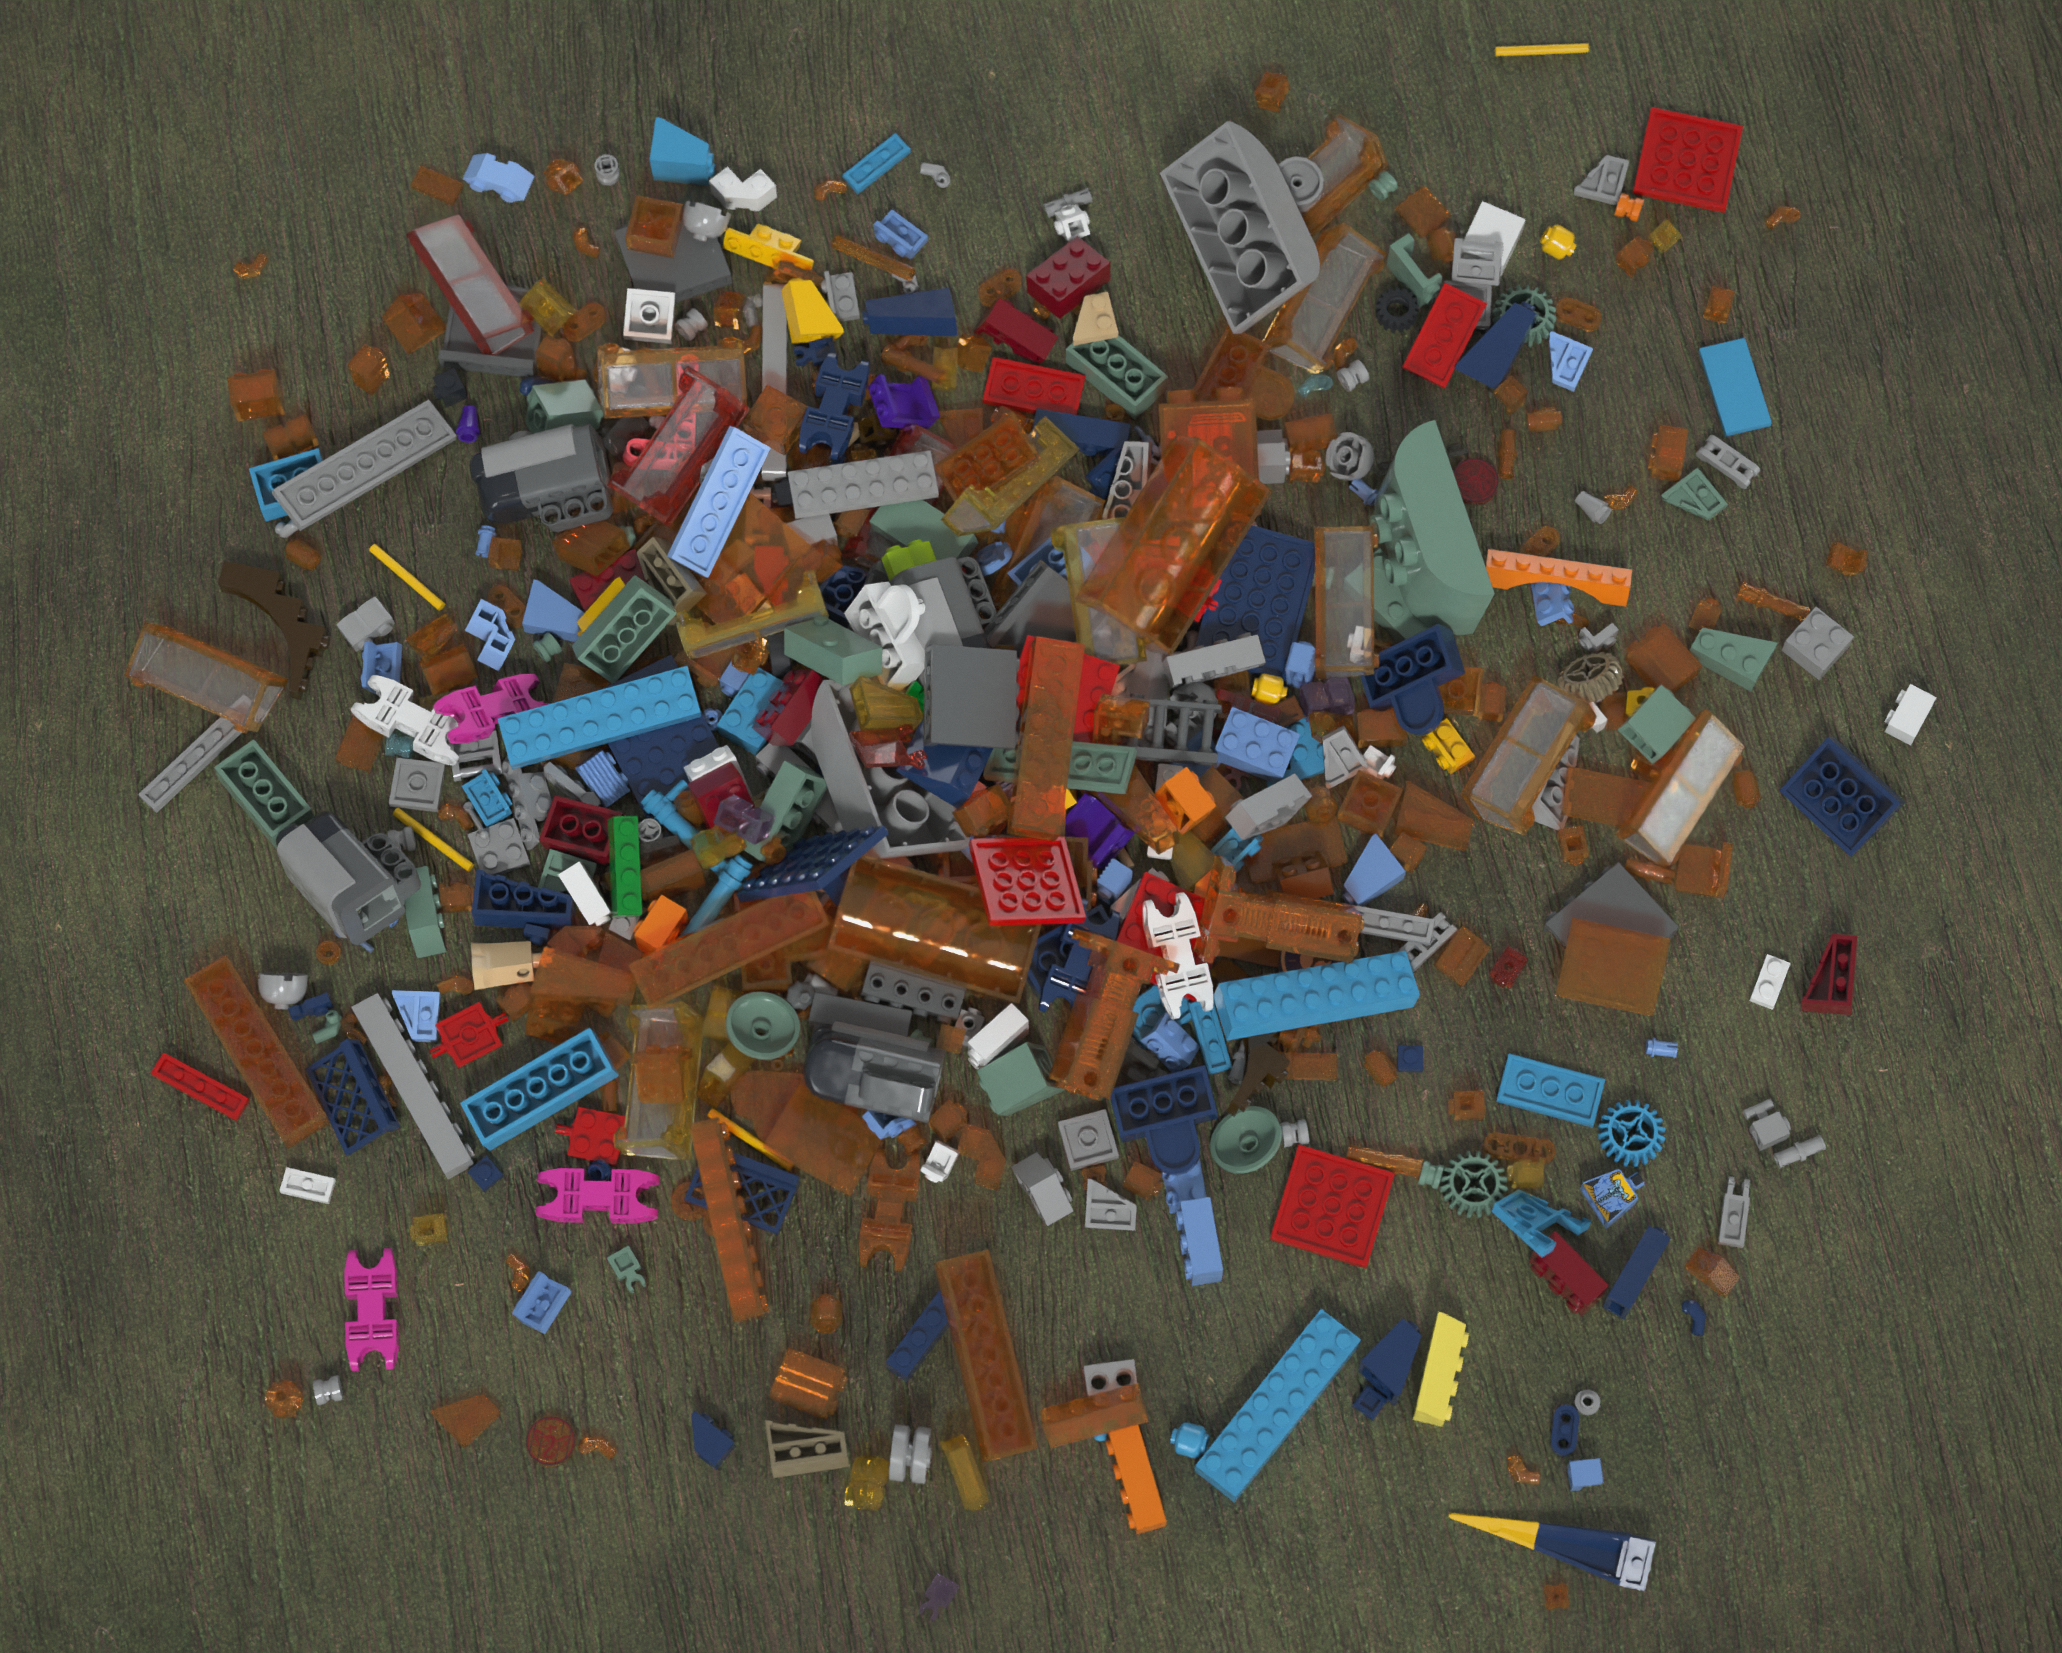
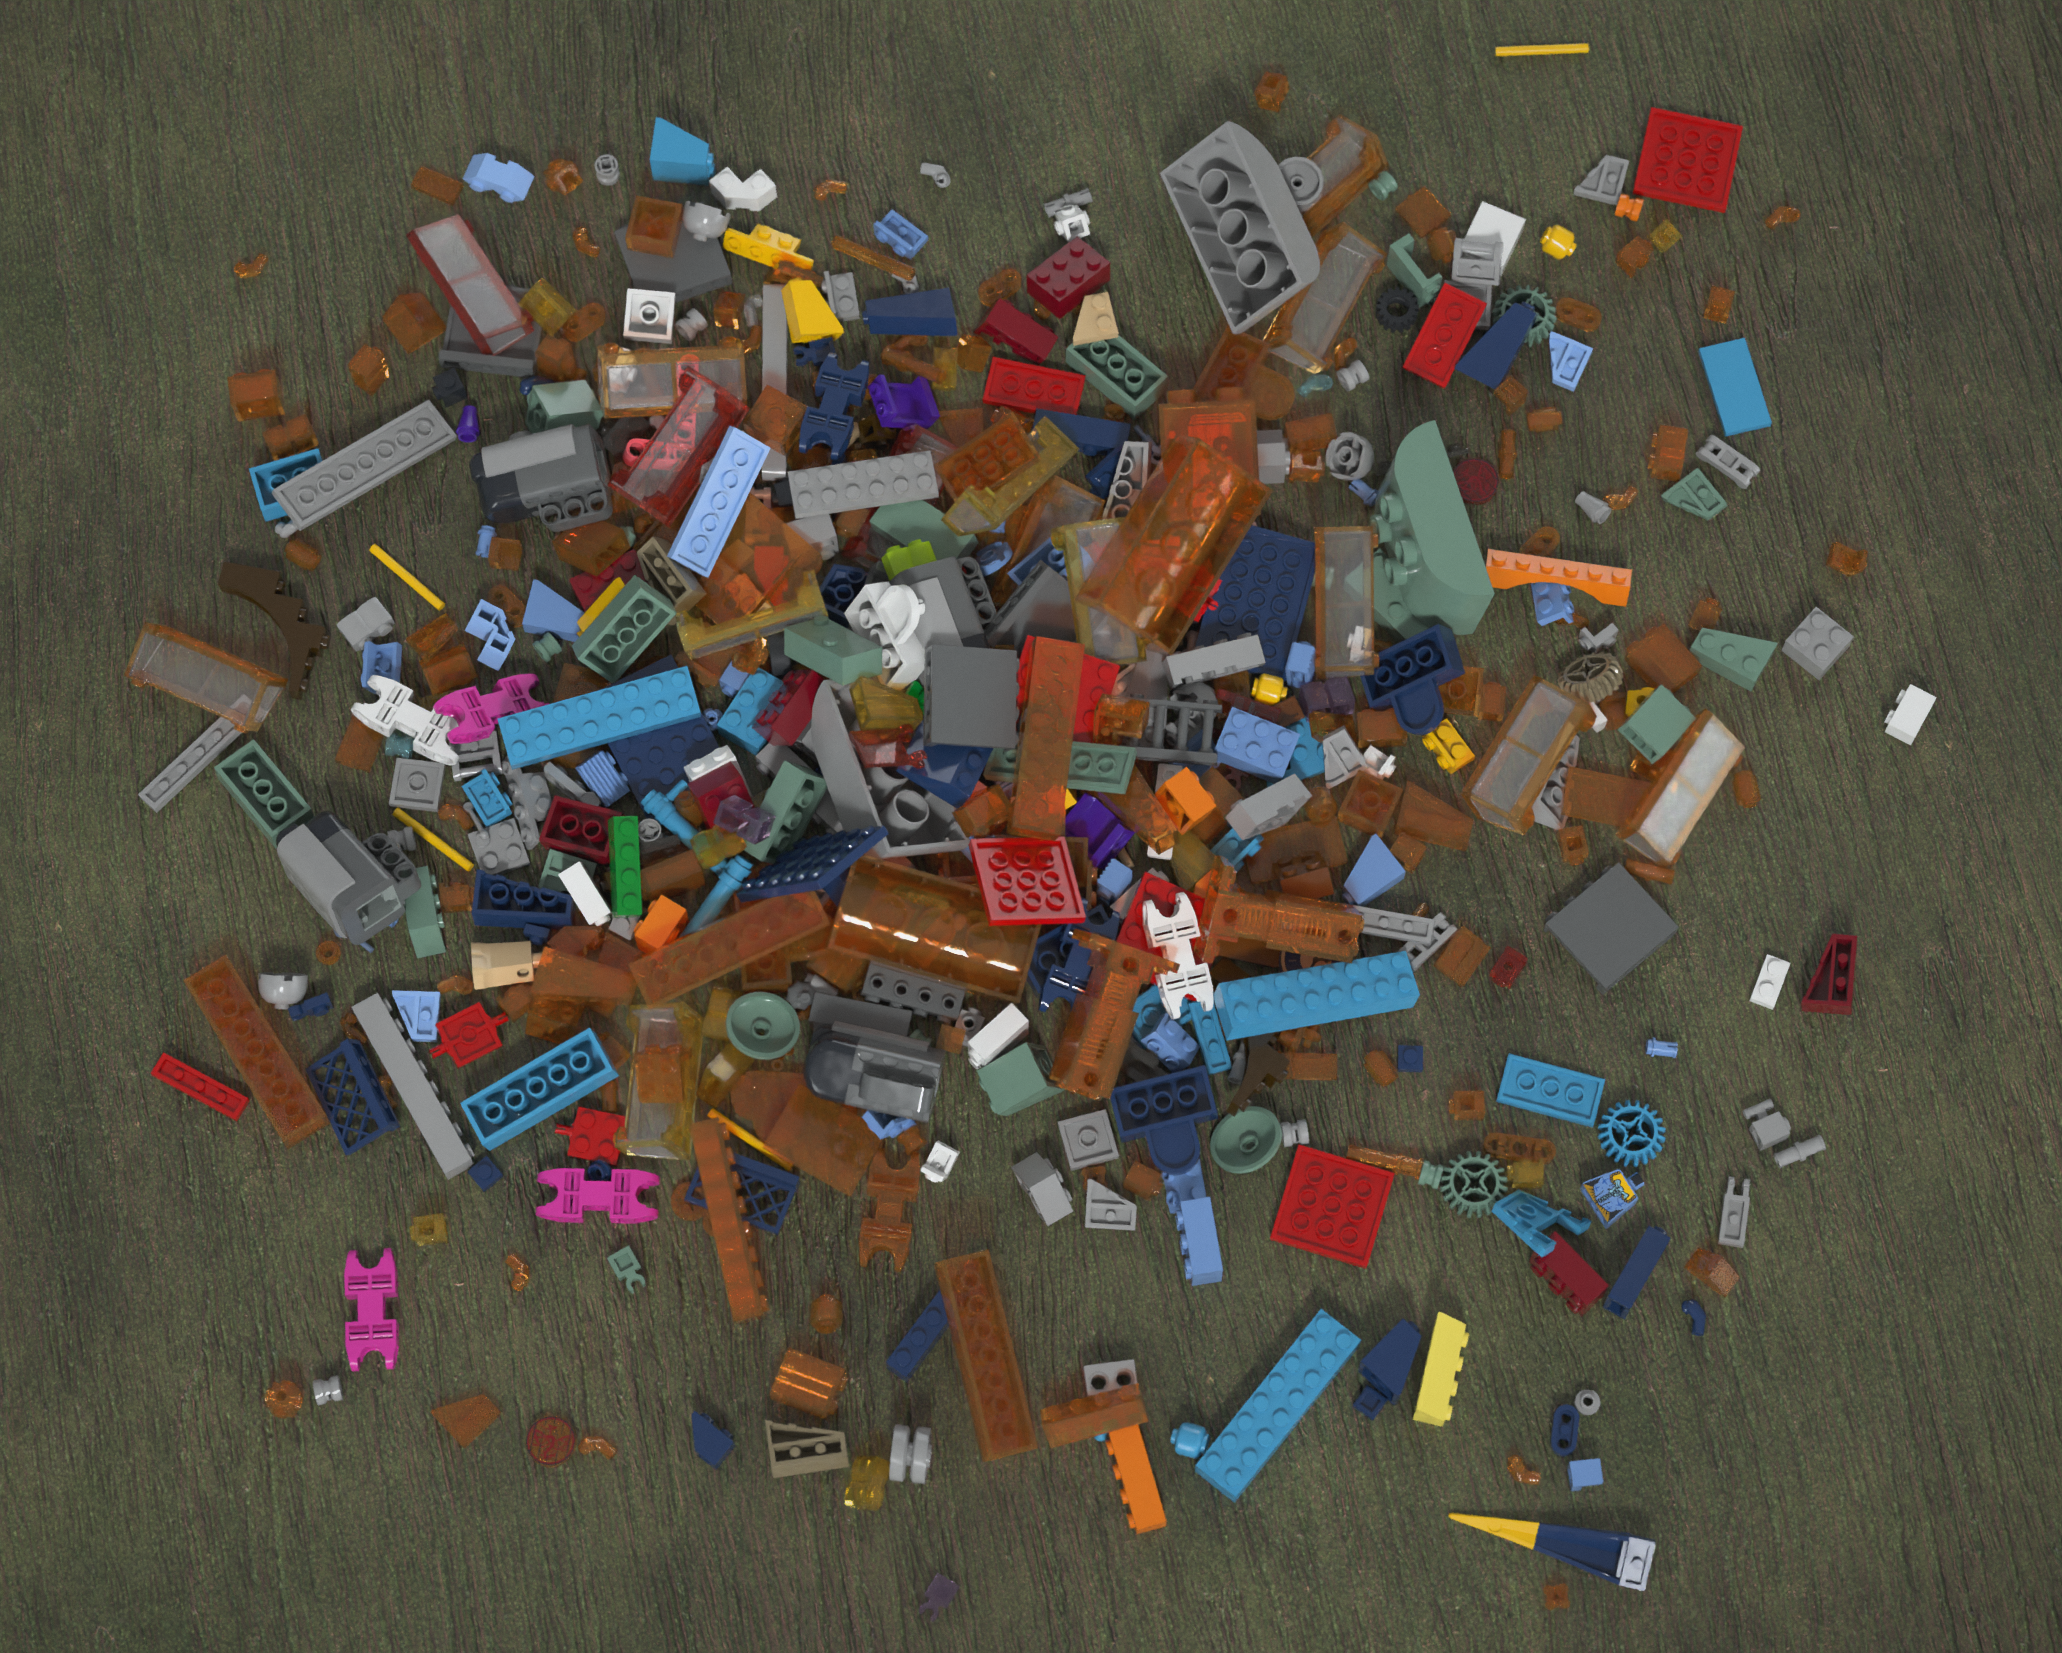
(307, 1185): white plate -> none
(330, 1029): sand green arm -> none
(541, 1302): medium blue bracket -> none
(773, 851): clear orange plate -> none
(831, 559): clear orange brick -> none
(876, 163): dark azure tile -> none
(948, 1120): clear orange brick -> none
(964, 1472): clear yellow slope -> none
(980, 1145): clear orange brick -> none
(1612, 967): clear orange slope -> none
(1704, 870): clear orange bracket -> none
(1761, 598): clear orange pin -> none
(1842, 795): dark blue slope -> none

